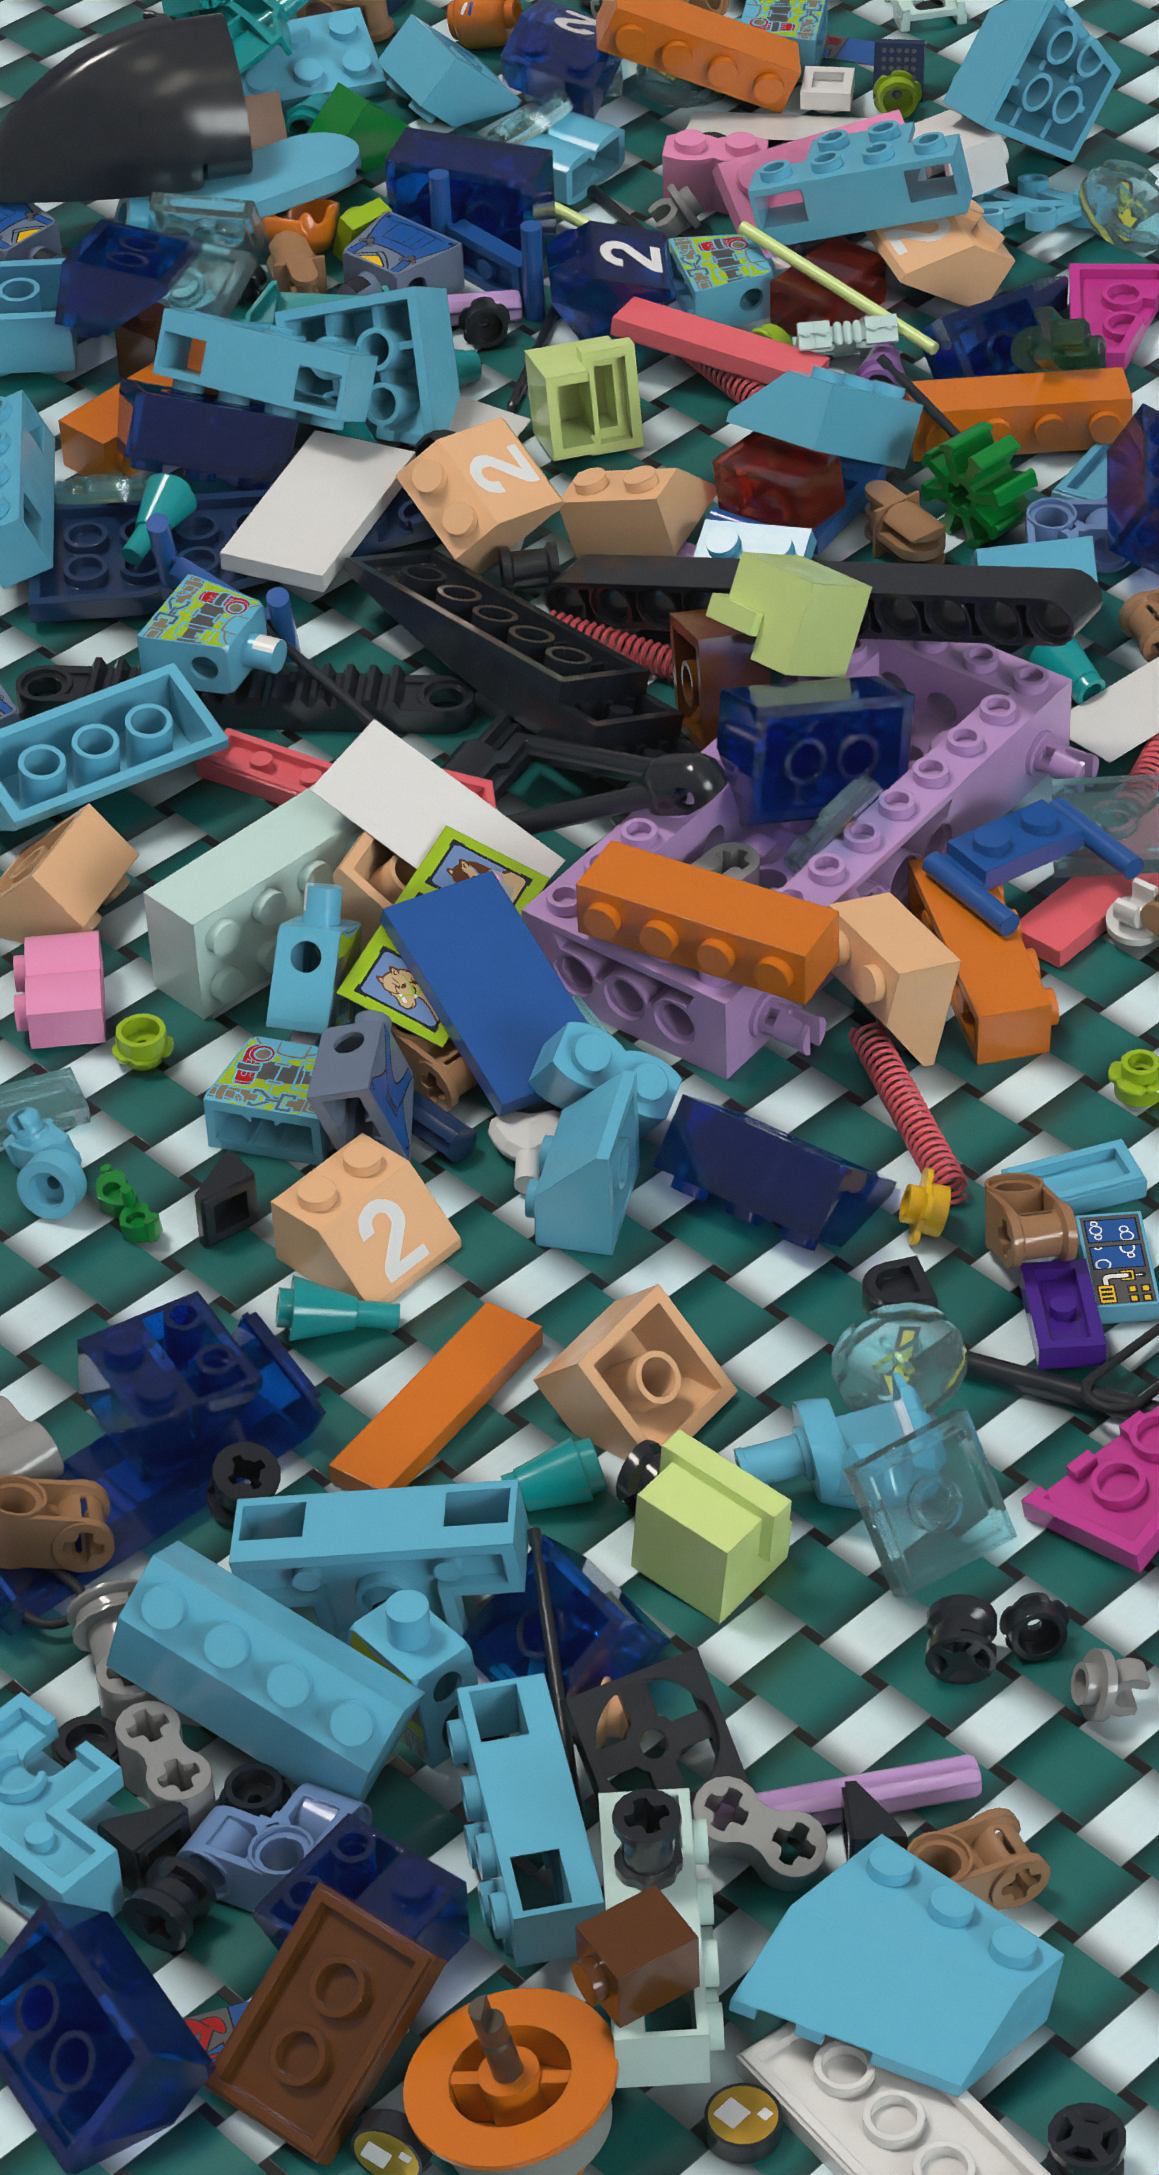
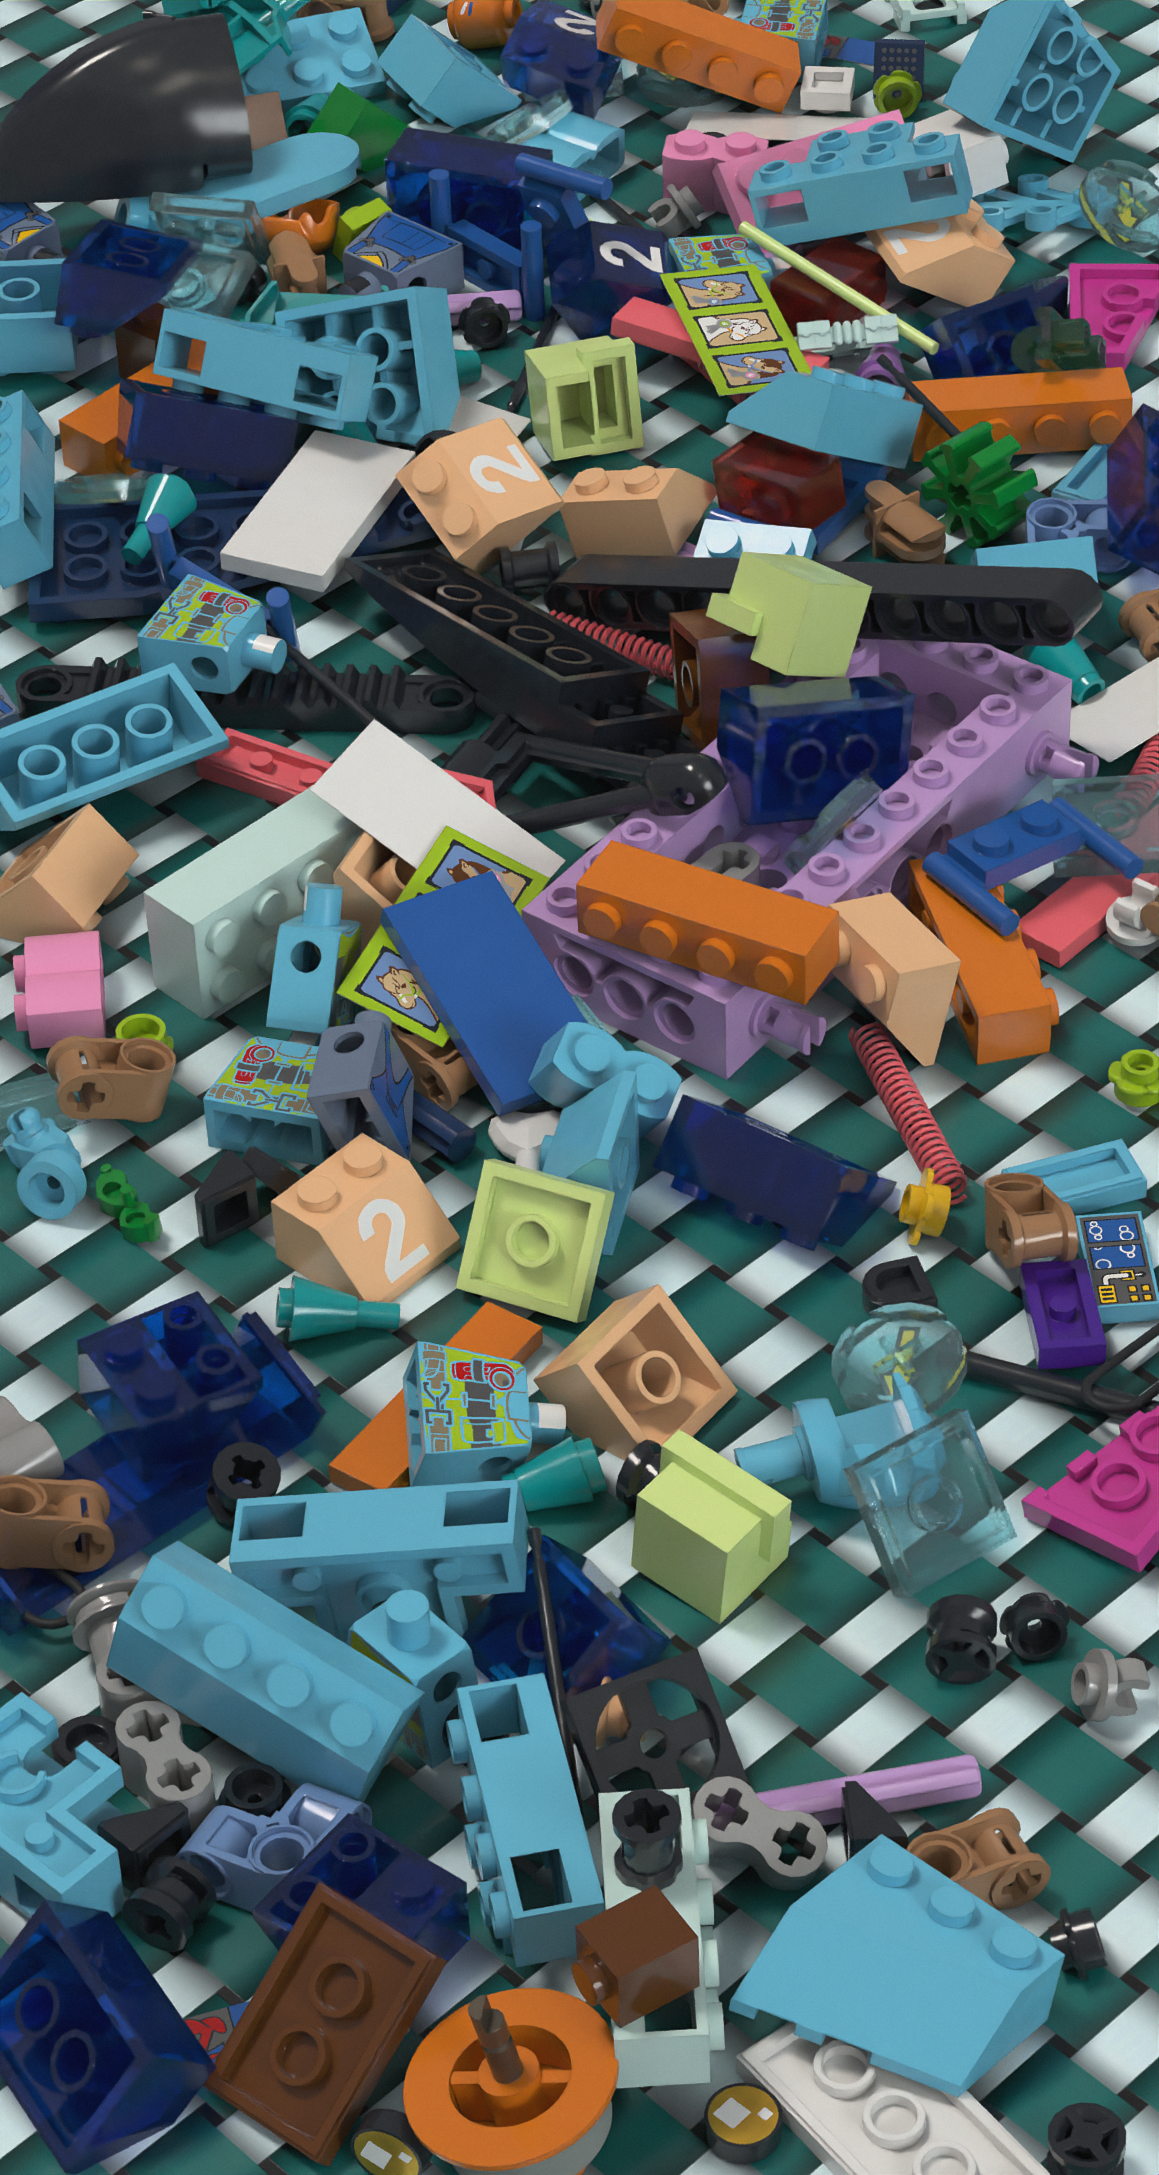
(118, 1082): none -> medium nougat piece
(269, 1170): none -> black tile
(471, 1416): none -> torso
(535, 1240): none -> yellowish green plate
(552, 196): none -> blue plate
(735, 327): none -> sticker
(1079, 1941): none -> black plate

